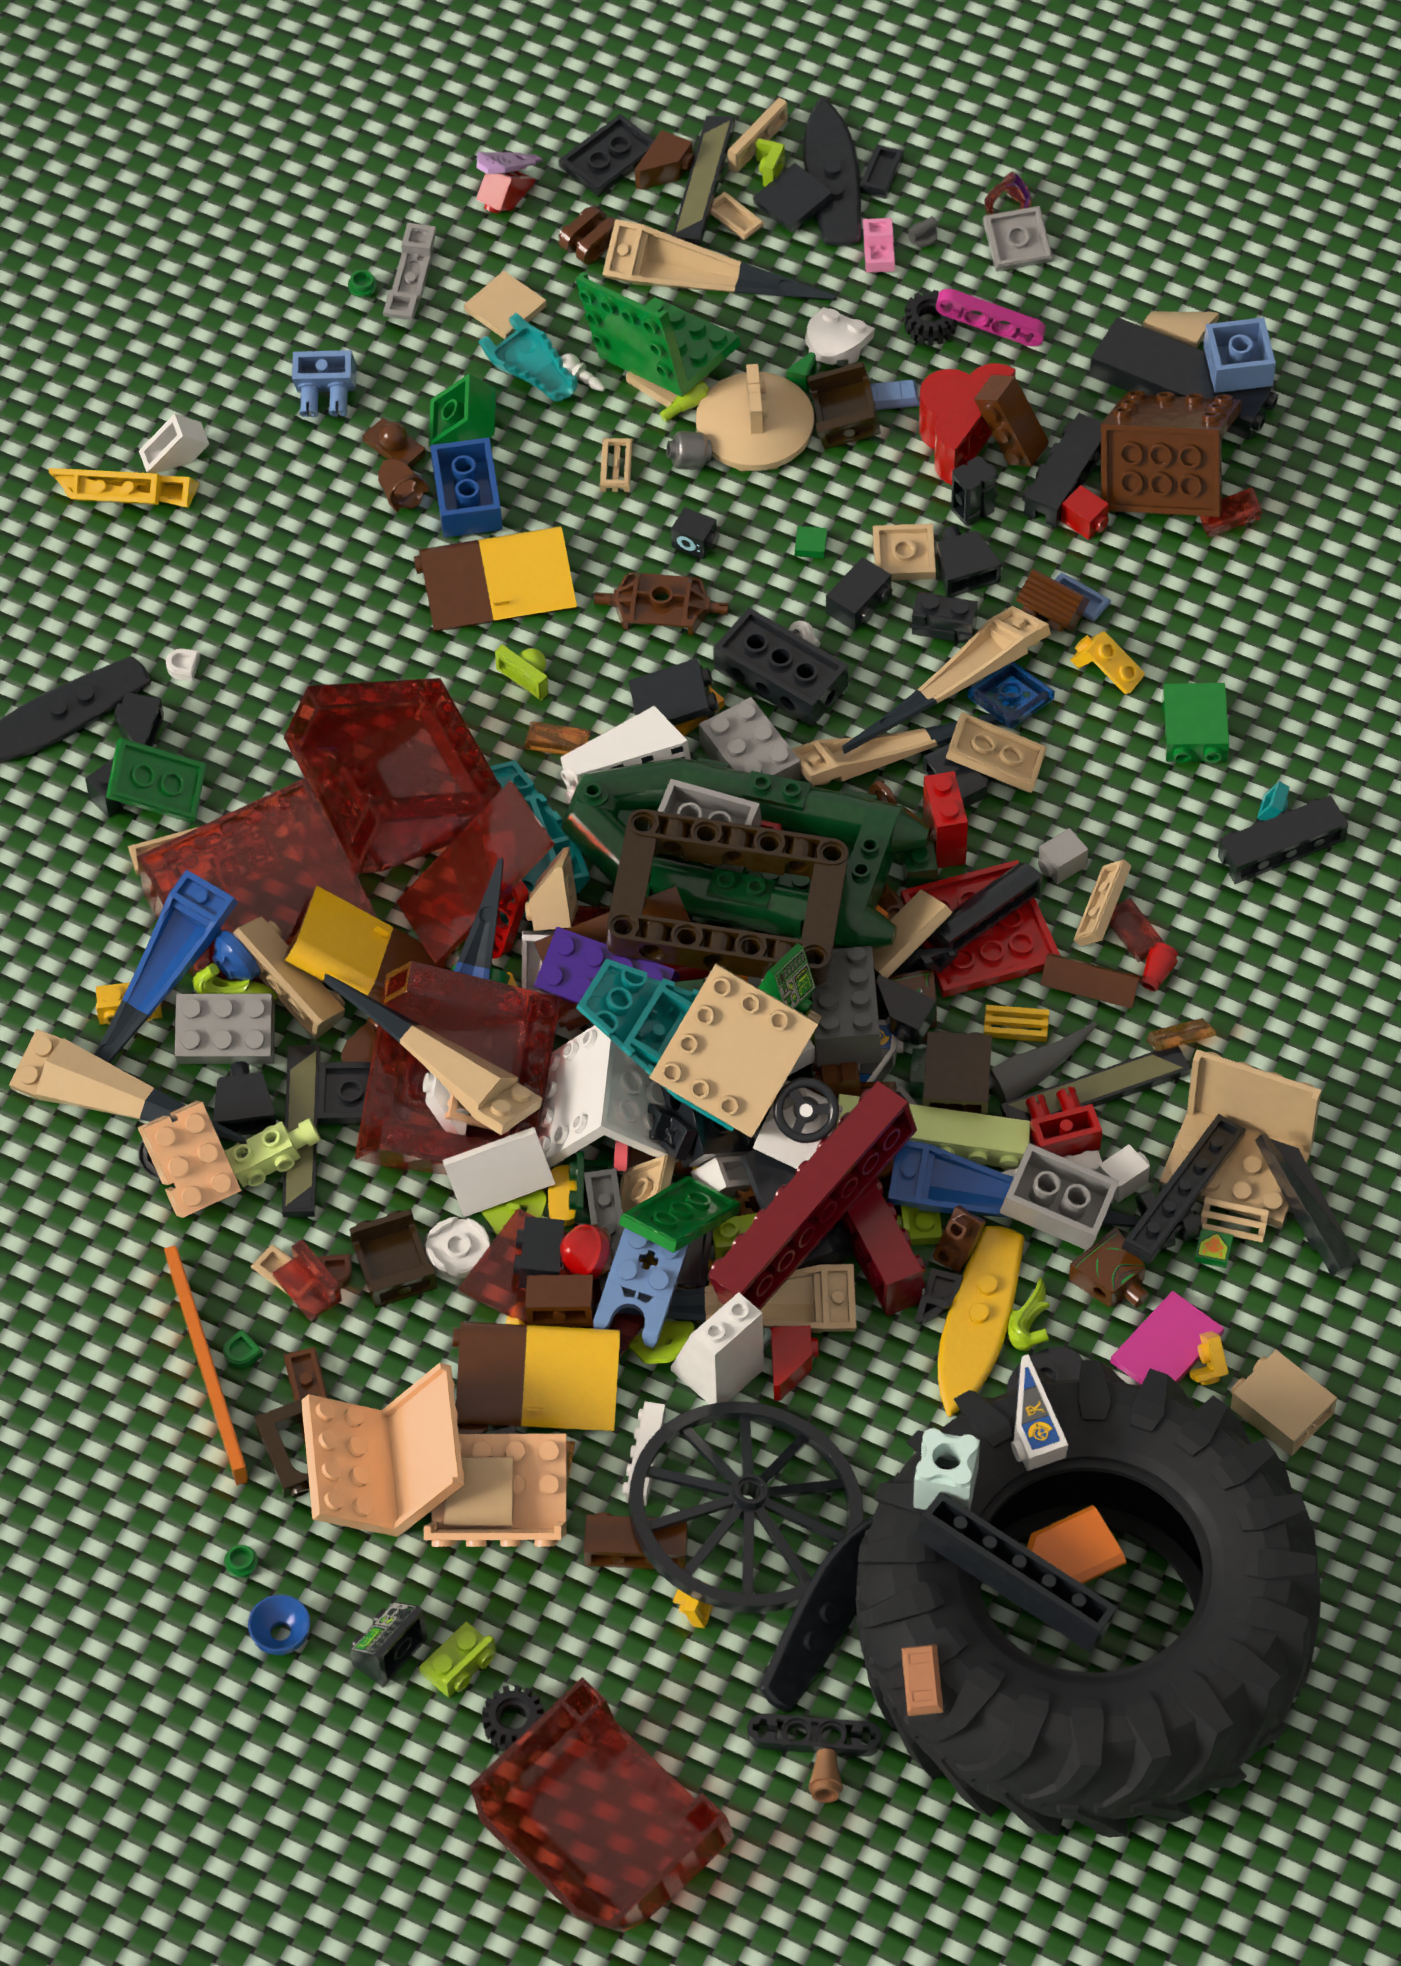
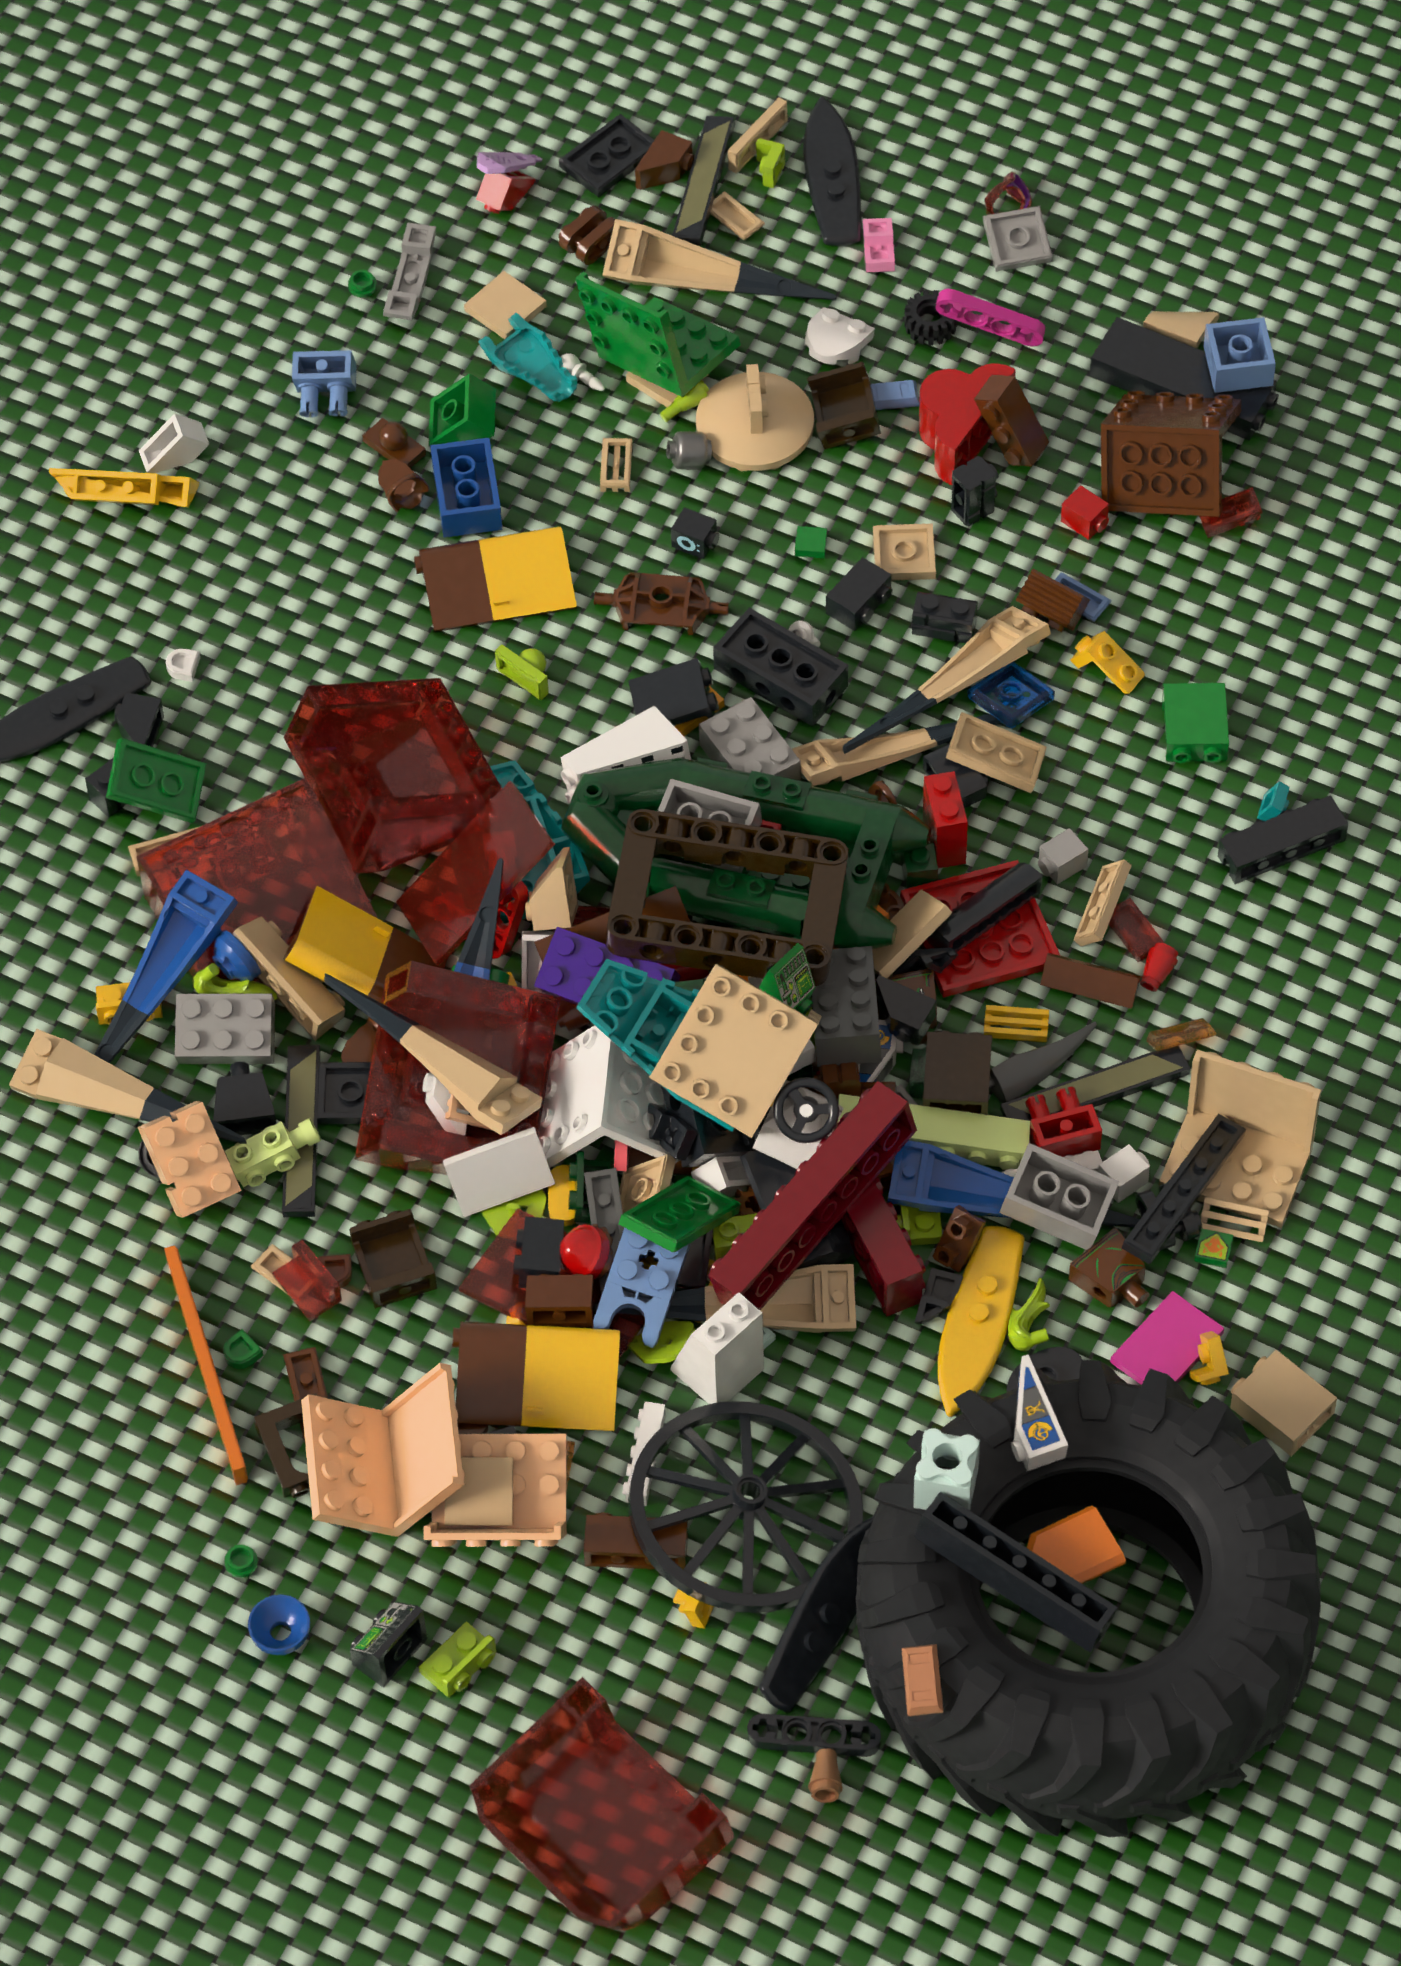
(456, 1246): white tile -> none
(505, 1701): black tyre -> none
(555, 738): clear orange tile -> none
(791, 1357): red slope -> none
(793, 197): black tile -> none
(801, 370): green slope -> none
(881, 171): black tile -> none
(923, 233): dark grey plate -> none
(966, 562): black torso -> none
(1066, 469): black brick -> none
(1308, 1204): black wedge -> none

